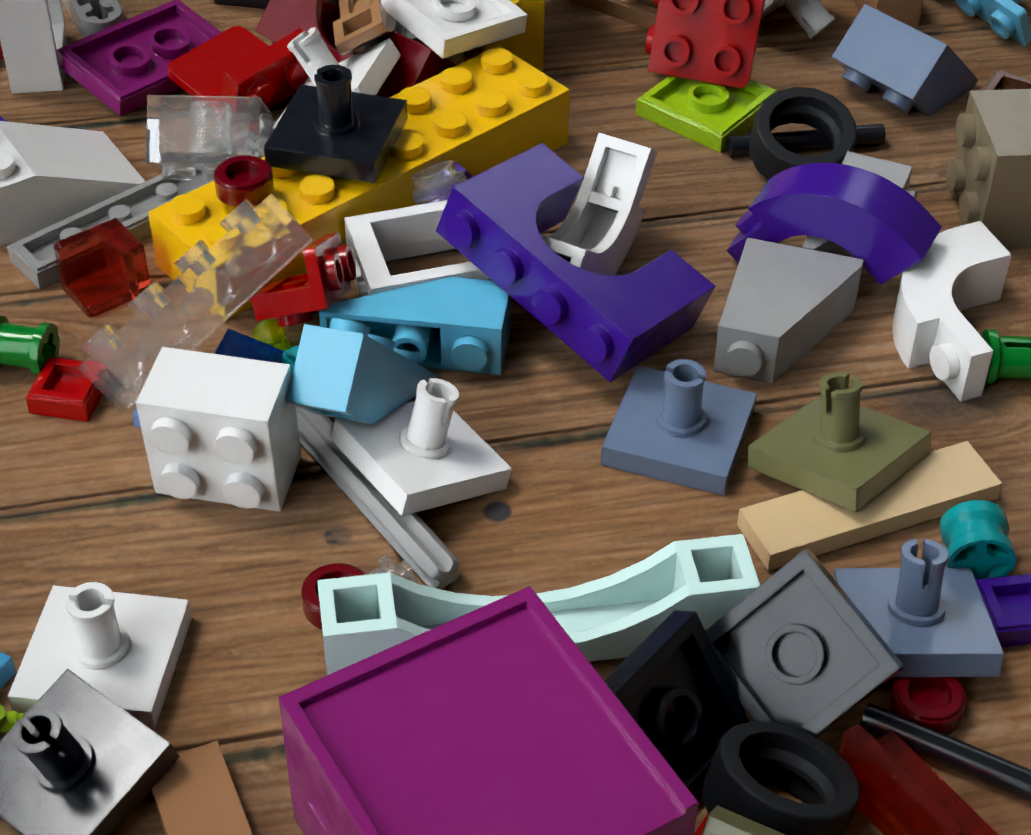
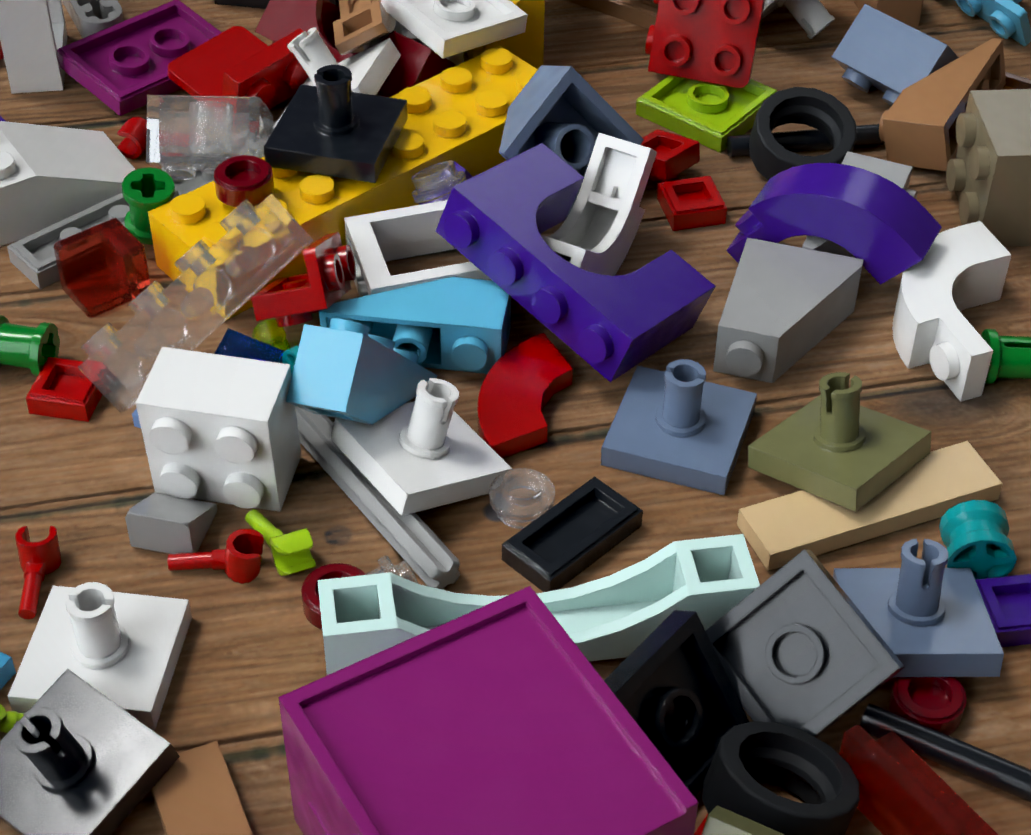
(36, 561): none -> red hand
(135, 137): none -> red hand
(144, 191): none -> green bush
(169, 523): none -> light grey slope
(239, 559): none -> red hand
(289, 550): none -> lime hand
(517, 392): none -> red tile
(521, 496): none -> clear plate
(562, 114): none -> sand blue slope
(571, 535): none -> black tile
(673, 154): none -> red plate
(691, 203): none -> red tile
(923, 118): none -> medium nougat slope

